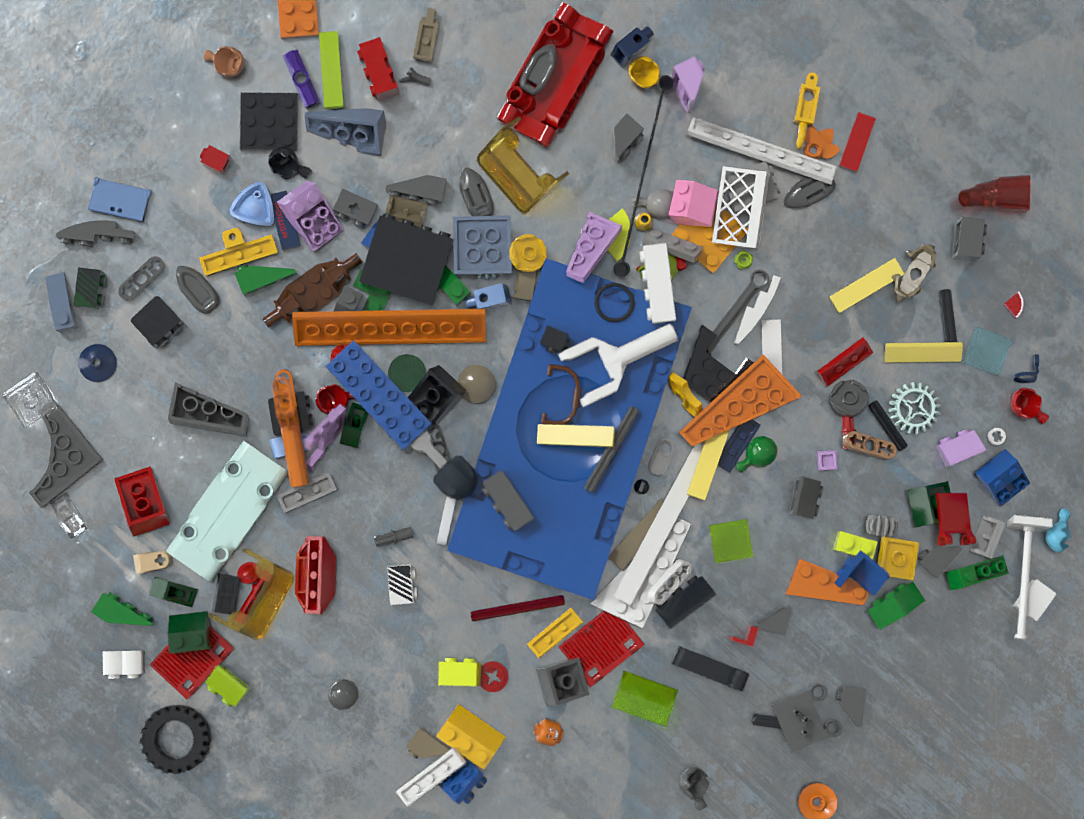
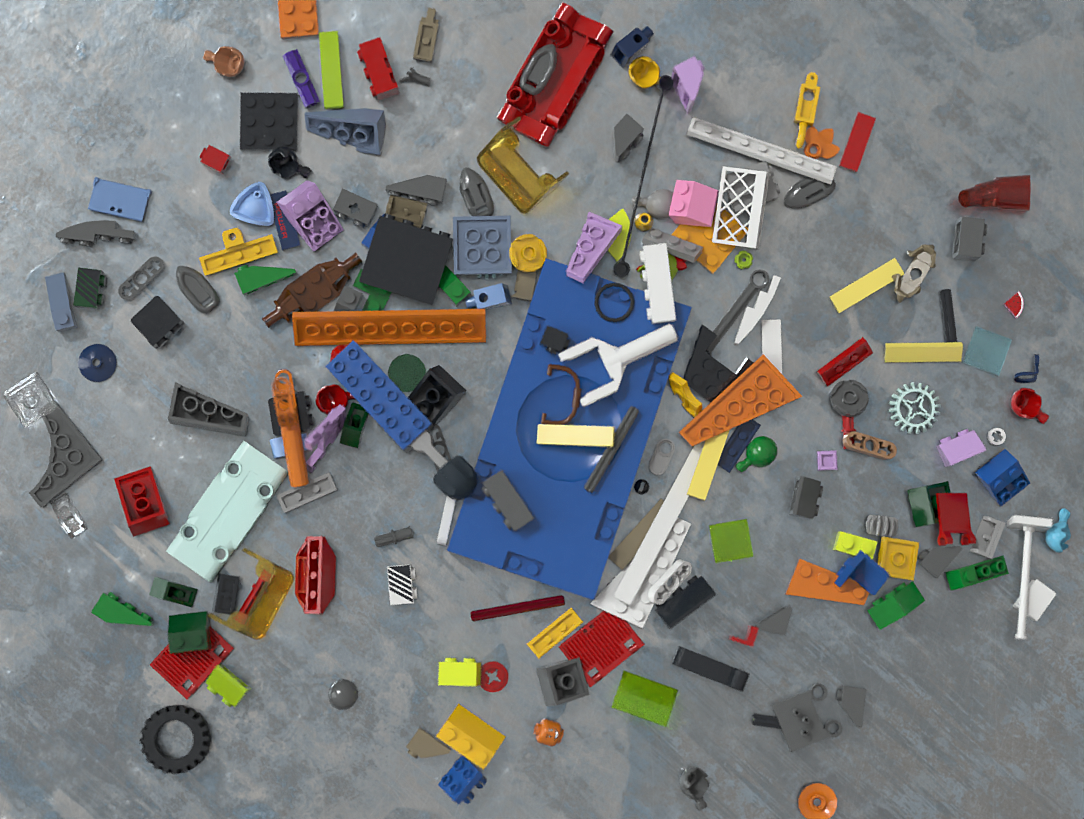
(123, 662): white brick -> none
(149, 561): tan piece -> none
(247, 573): red hat -> none
(431, 776): white tile -> none
(478, 383): dark tan dish -> none
(887, 425): black axle -> none

